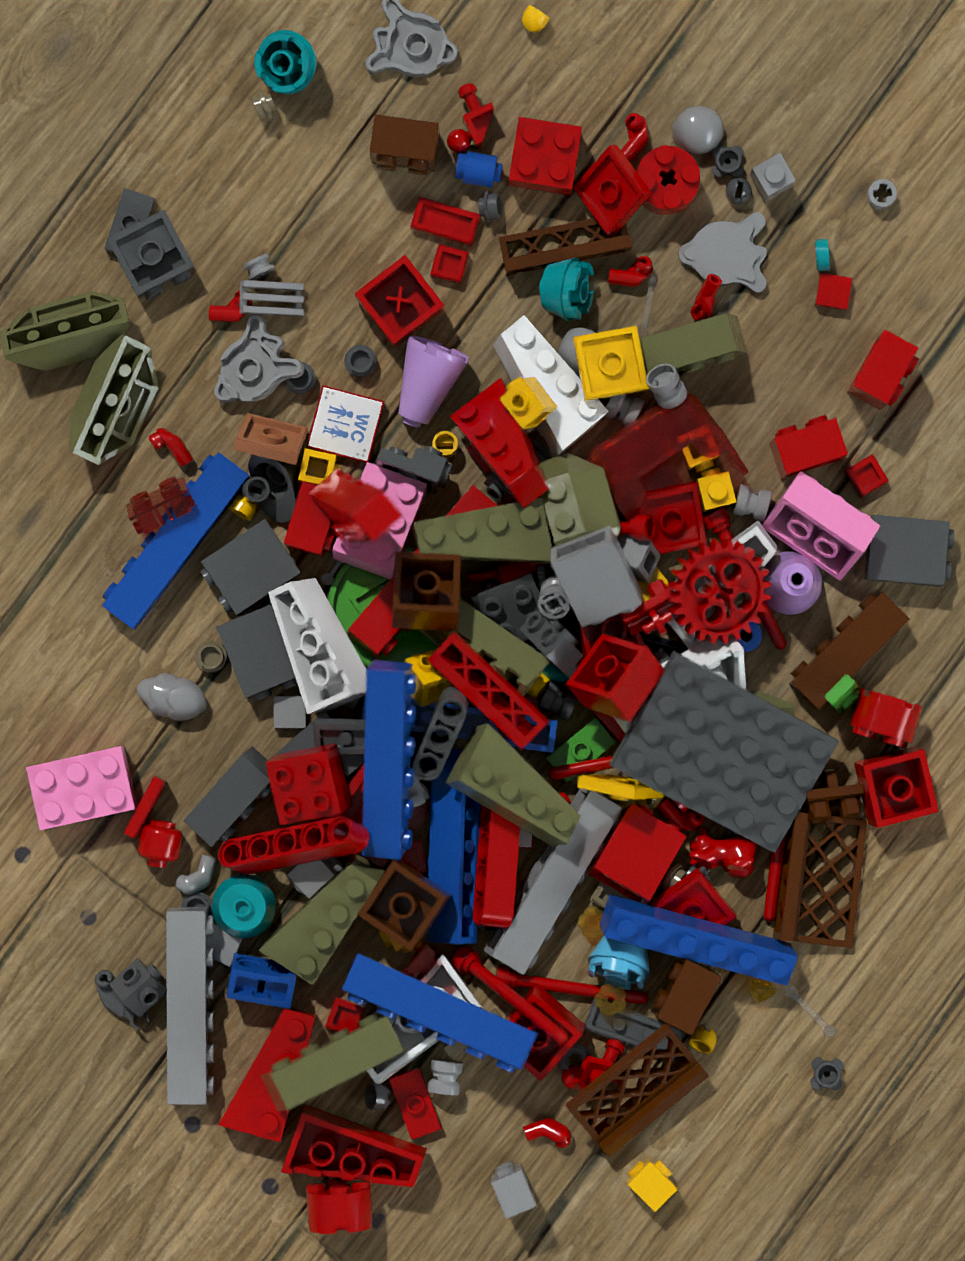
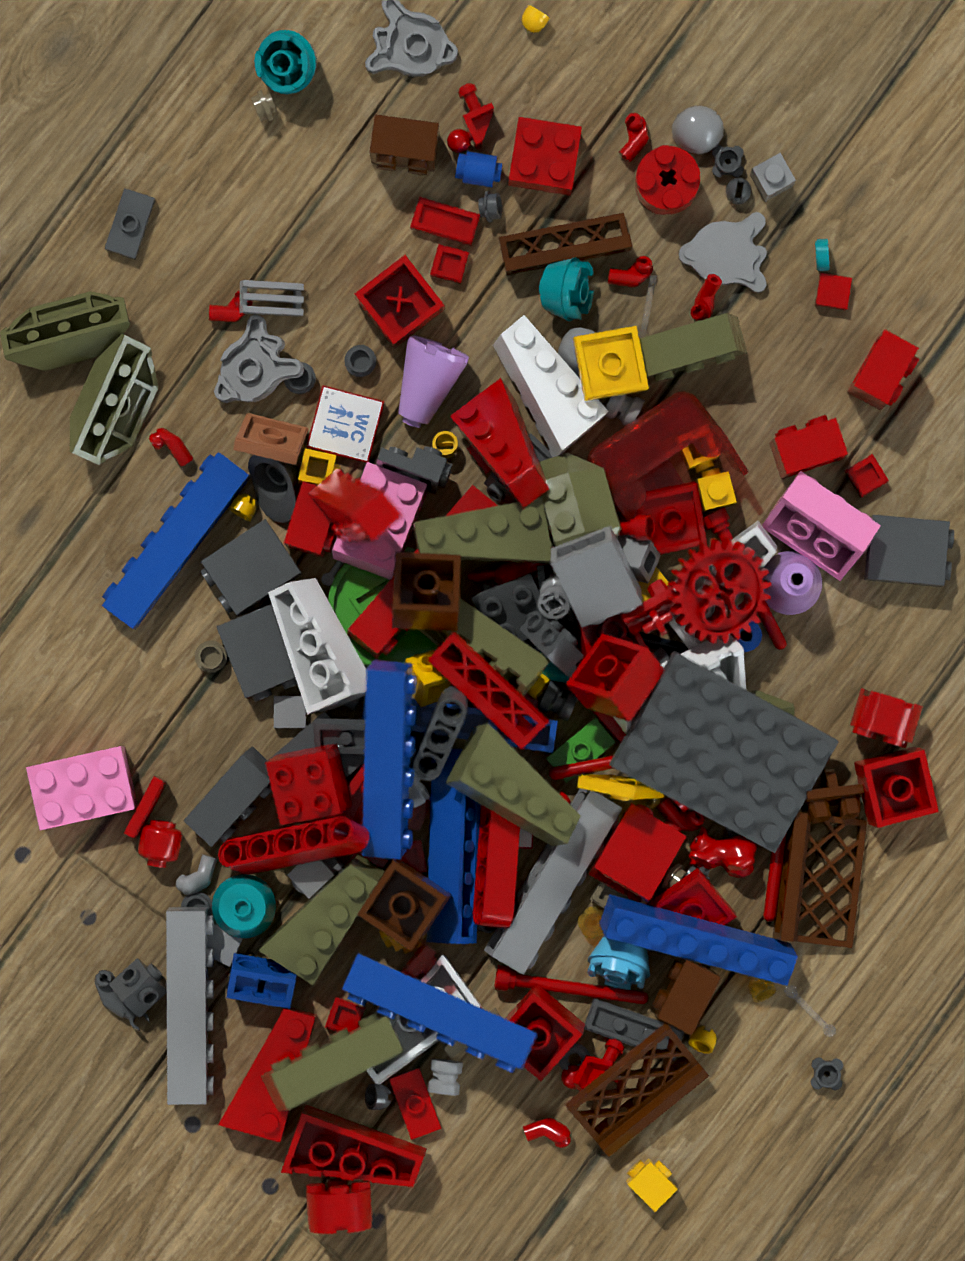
(142, 504): clear red hinge -> none
(152, 255): dark grey plate -> none
(172, 697): light grey arm -> none
(258, 267): light grey bush -> none
(259, 483): dark grey hinge -> none
(468, 962): red piece -> none
(512, 1189): light grey brick -> none
(528, 402): yellow brick -> none
(606, 1007): clear yellow plate -> none
(612, 190): red tile -> none
(666, 386): light grey wheel -> none
(752, 502): light grey wheel -> none
(843, 695): bright green plate -> none
(849, 649): reddish brown brick -> none
(874, 188): light grey bush -> none

